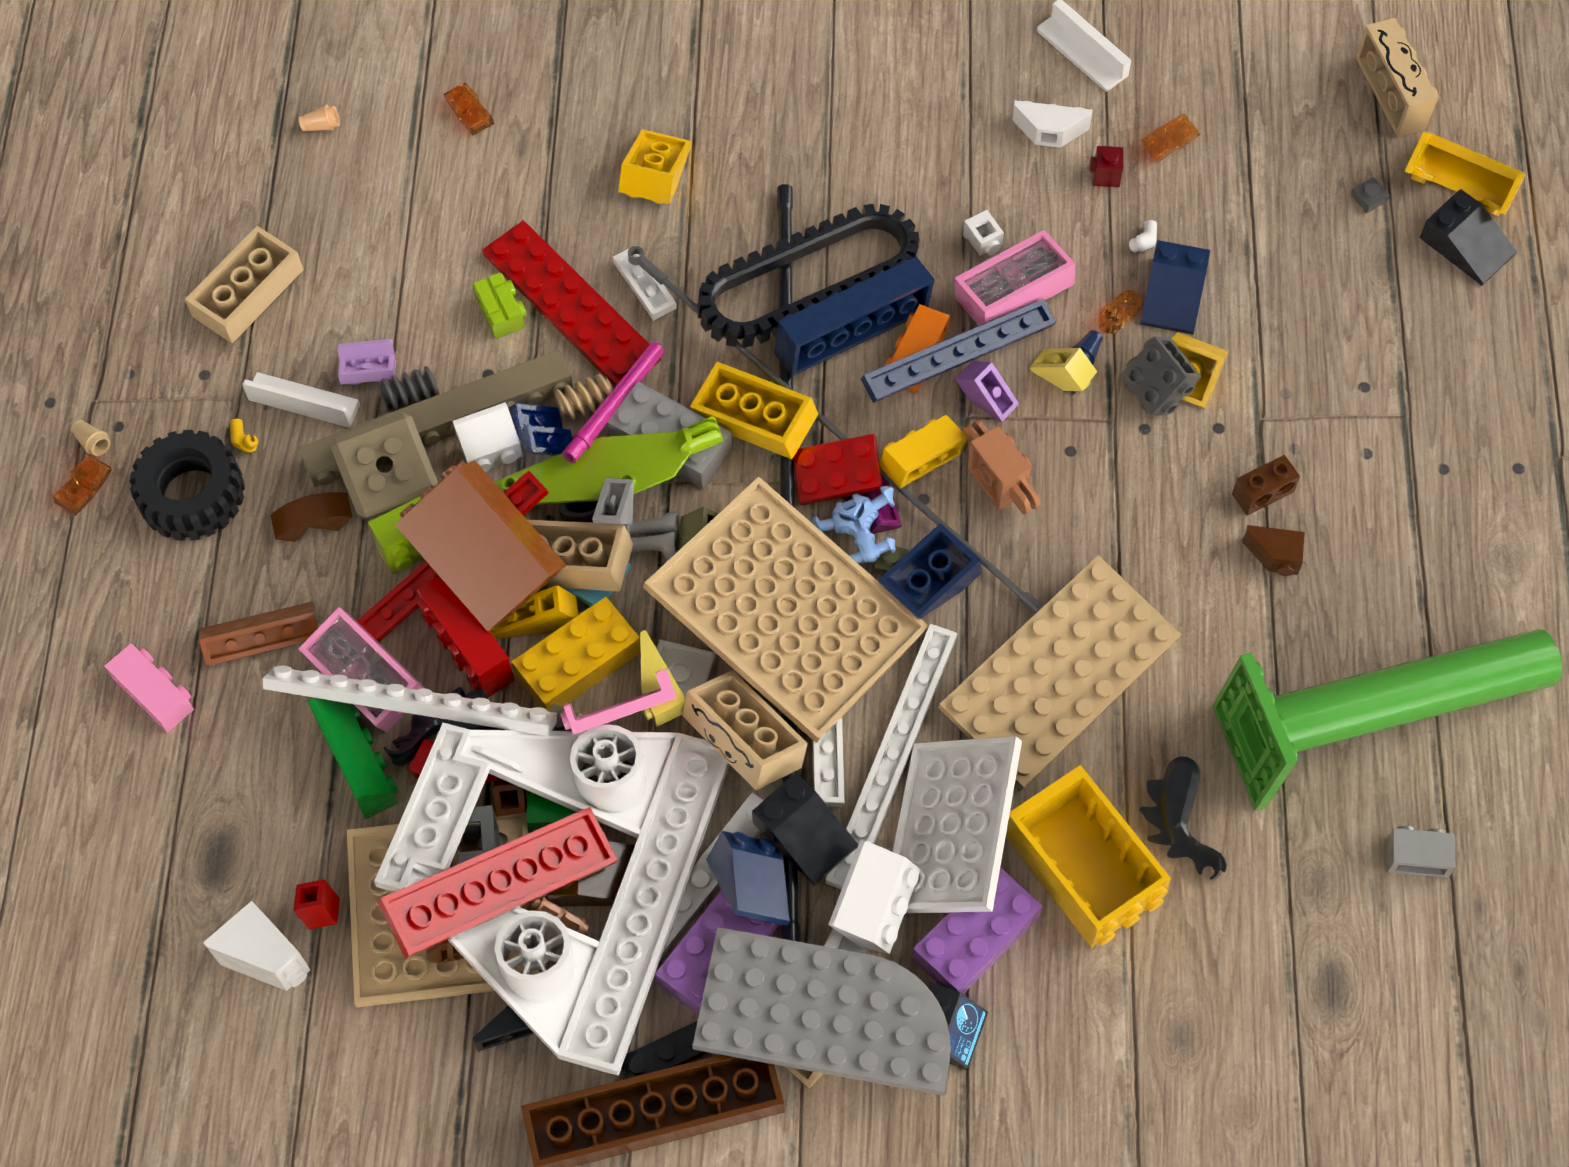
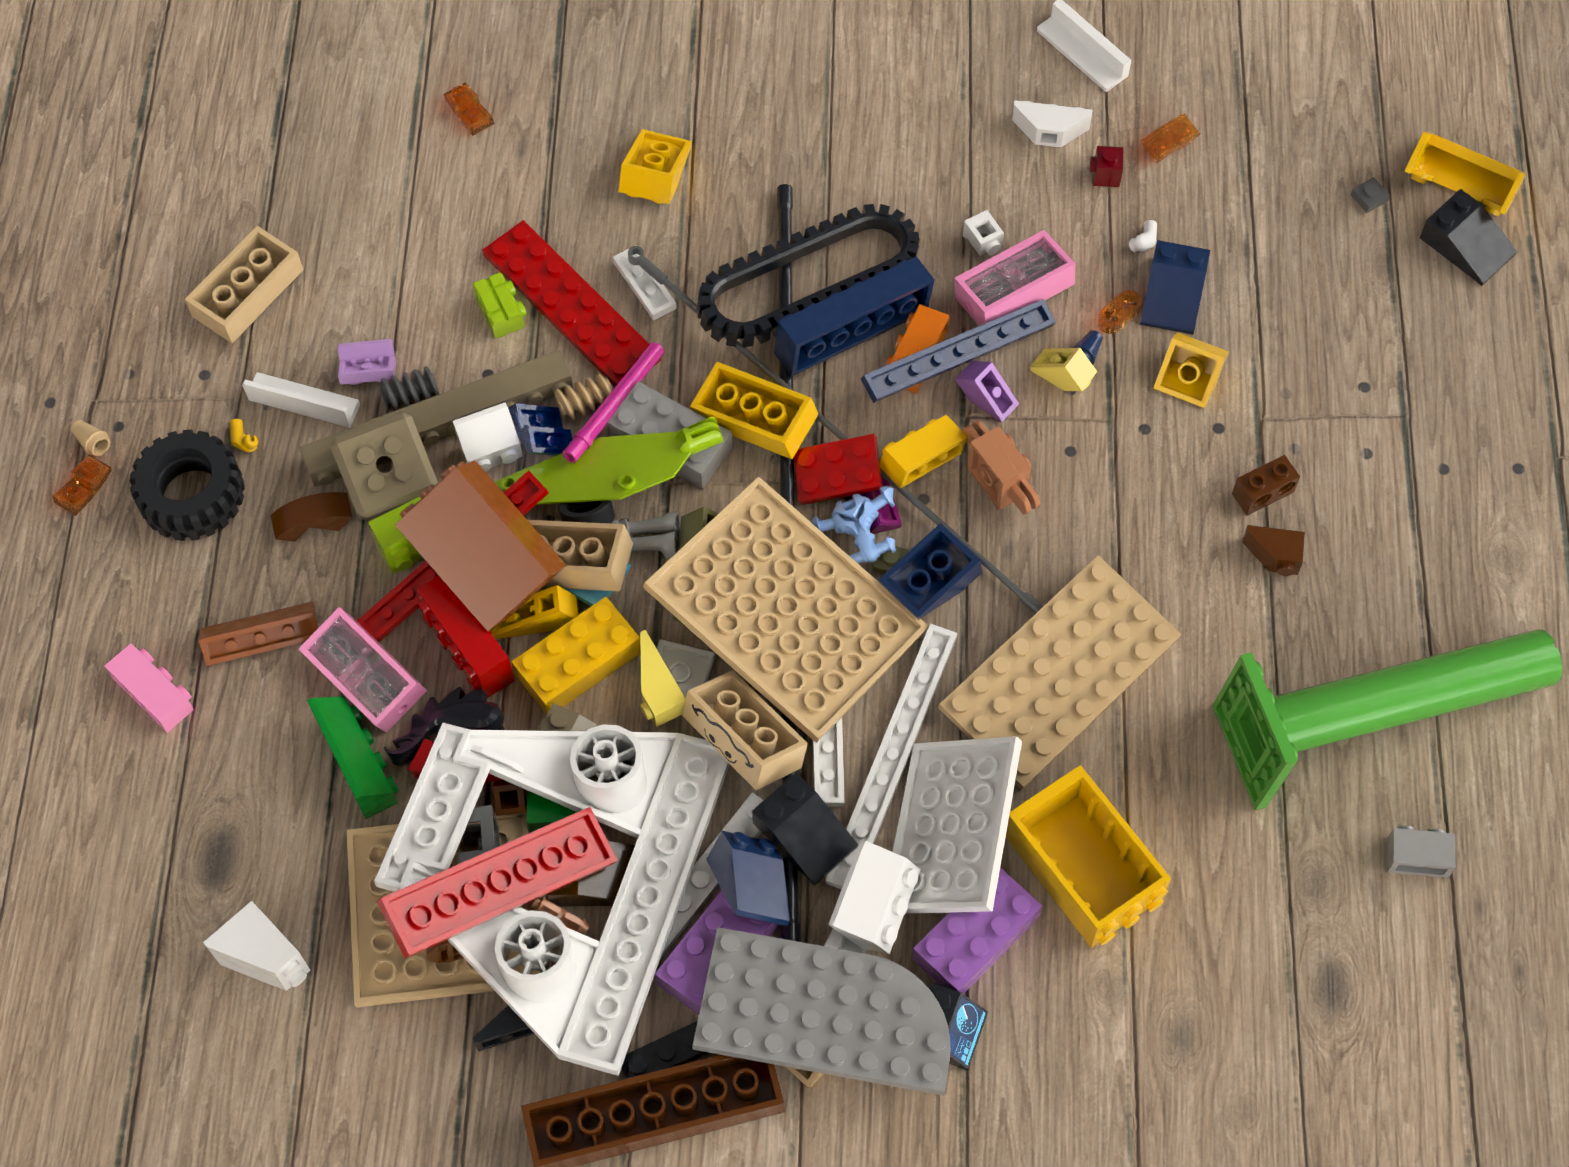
(316, 904): red brick -> none
(320, 119): light nougat cone -> none
(419, 702): white plate -> none
(615, 502): light grey slope -> none
(622, 709): bright pink panel -> none
(1160, 376): dark grey brick -> none
(1174, 805): black animal -> none
(1396, 77): tan brick -> none

